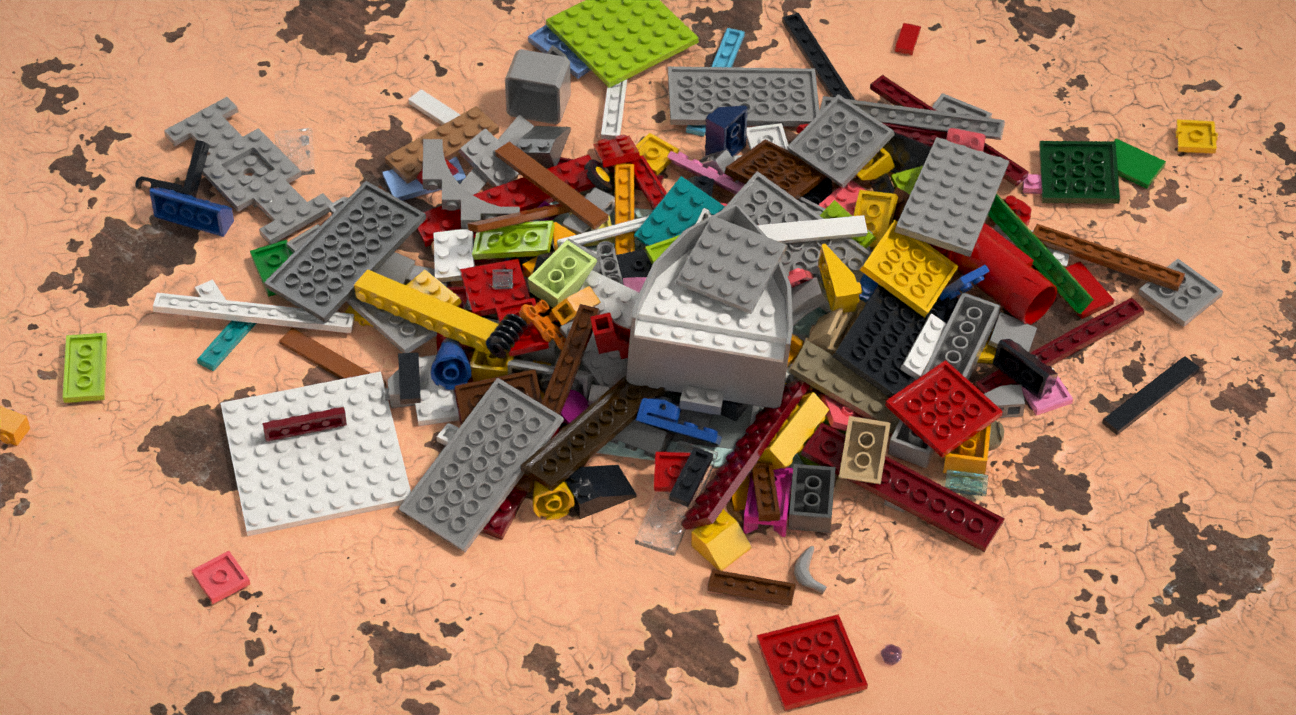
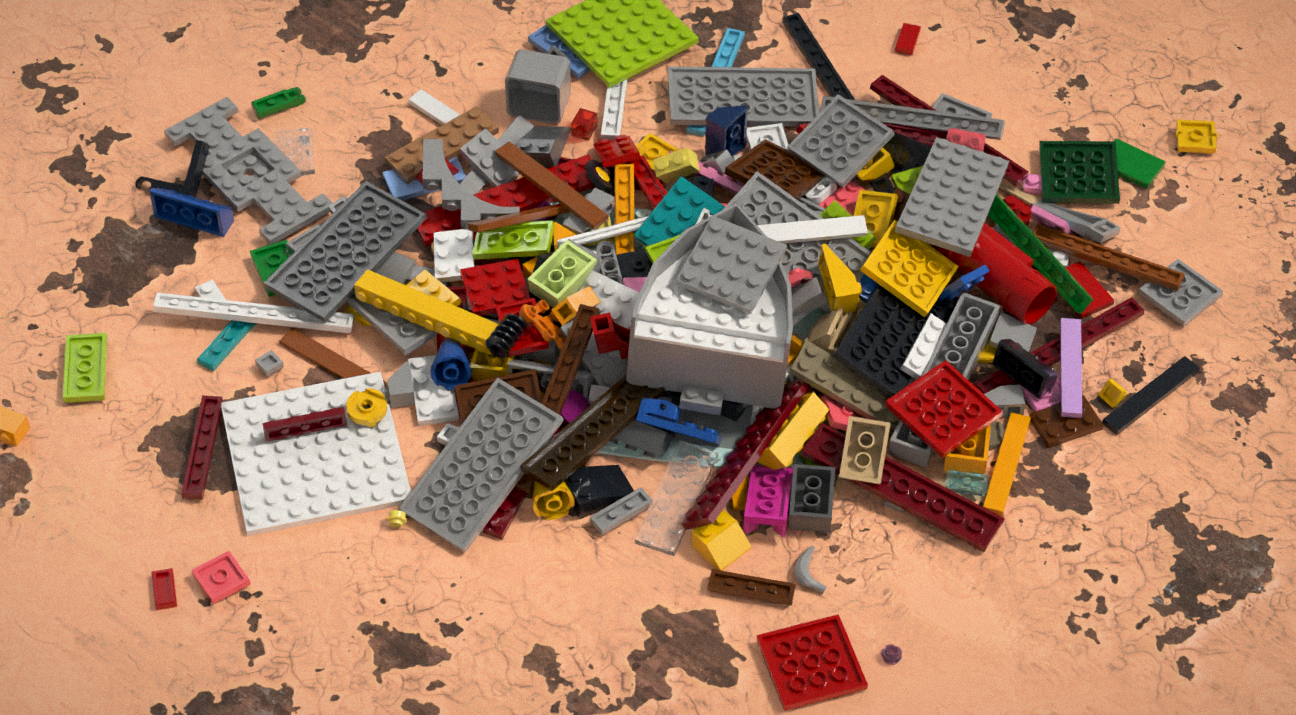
(164, 589): none -> red tile
(202, 447): none -> dark red plate
(269, 363): none -> light grey plate
(278, 102): none -> green hinge
(366, 416): none -> yellow plate
(397, 518): none -> light yellow plate
(409, 378): black tile -> none
(502, 278): clear light blue tile -> none
(584, 124): none -> clear red brick
(621, 511): none -> light grey plate
(667, 469): red plate -> none
(676, 164): none -> light yellow brick
(691, 477): black plate -> none
(765, 492): reddish brown plate -> none
(821, 190): none -> white plate
(1007, 463): none -> light orange tile
(1049, 220): none -> bright pink tile
(1058, 430): none -> reddish brown plate
(1071, 367): none -> lavender tile
(1083, 224): none -> light grey plate
(1112, 393): none -> yellow tile

